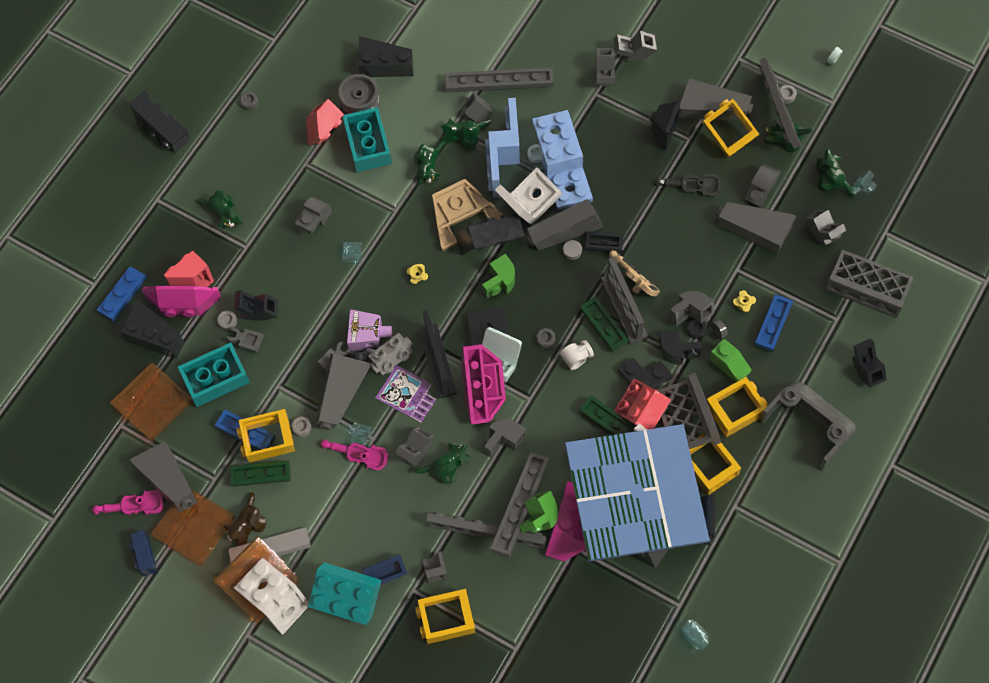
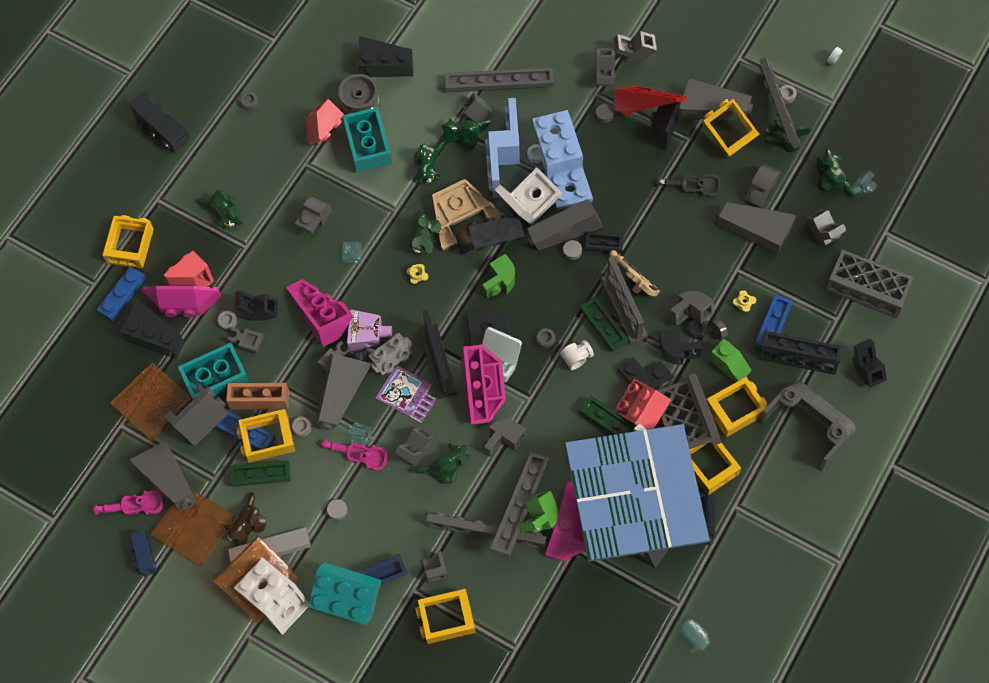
(124, 258): none -> yellow window
(199, 416): none -> dark grey panel
(257, 396): none -> nougat brick
(321, 312): none -> dark pink wedge
(337, 510): none -> light grey tile
(423, 232): none -> dark green animal
(604, 113): none -> dark grey tile
(642, 98): none -> red wedge
(800, 350): none -> black fence

